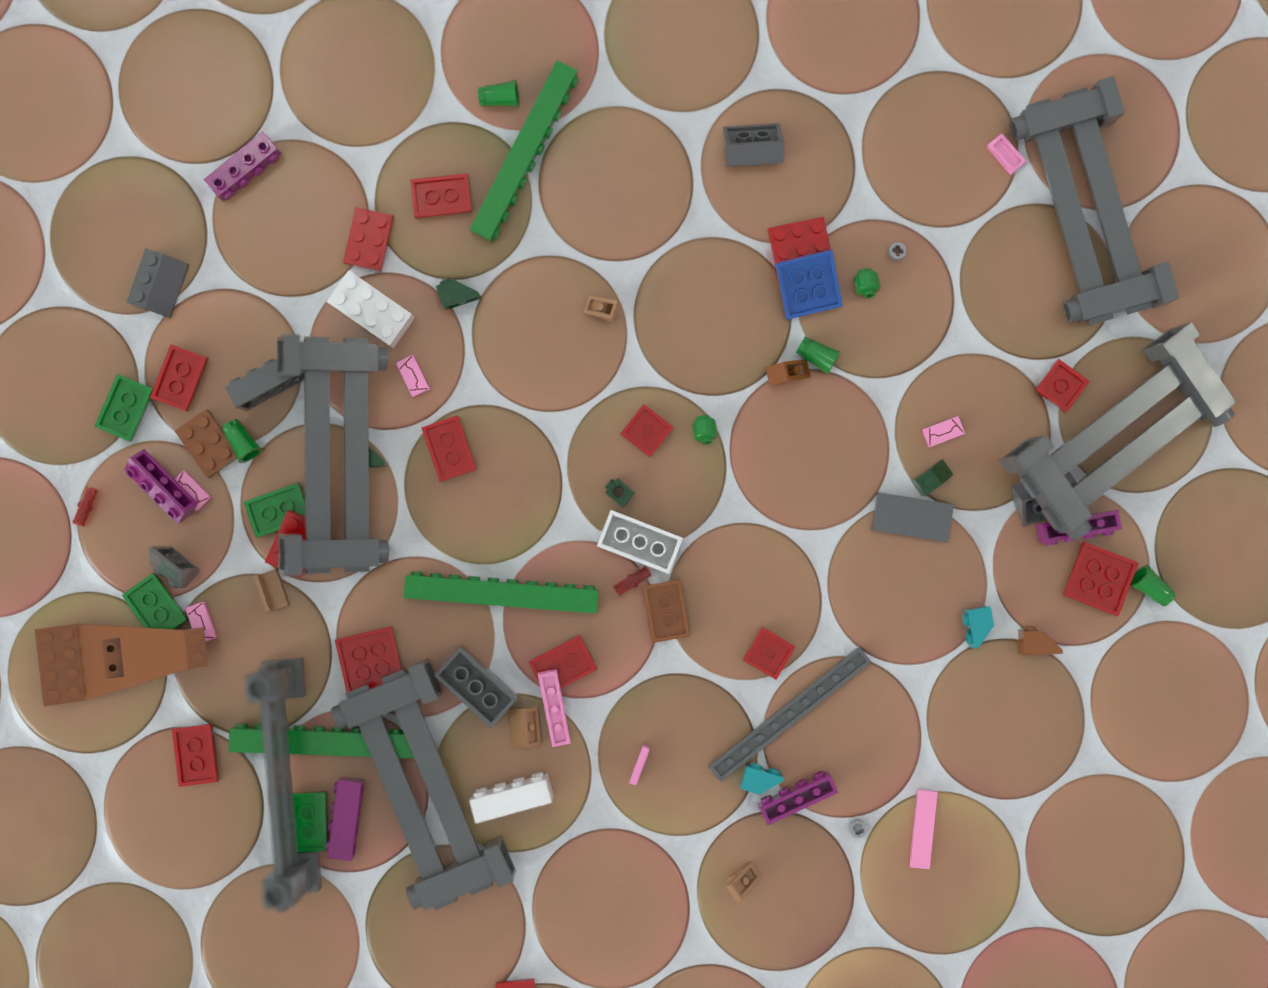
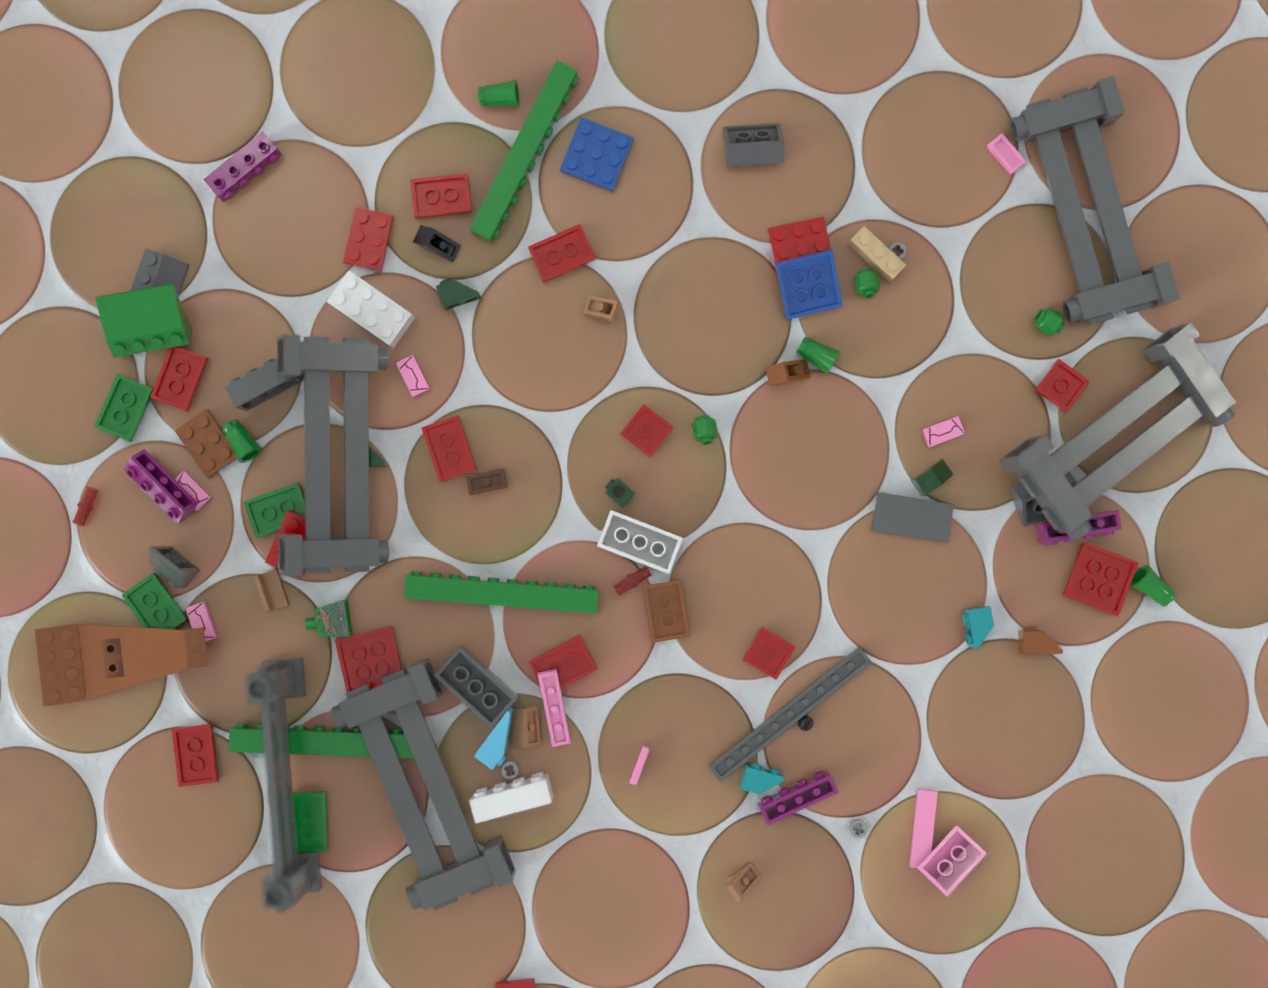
(143, 320): none -> green slope
(331, 620): none -> torso
(345, 818): magenta brick -> none
(436, 243): none -> black slope
(486, 482): none -> reddish brown plate
(496, 744): none -> medium azure slope
(504, 770): none -> light grey bush
(561, 253): none -> red plate
(596, 154): none -> blue plate
(801, 722): none -> black hinge
(876, 254): none -> tan brick
(952, 861): none -> bright pink slope
(1049, 321): none -> green head

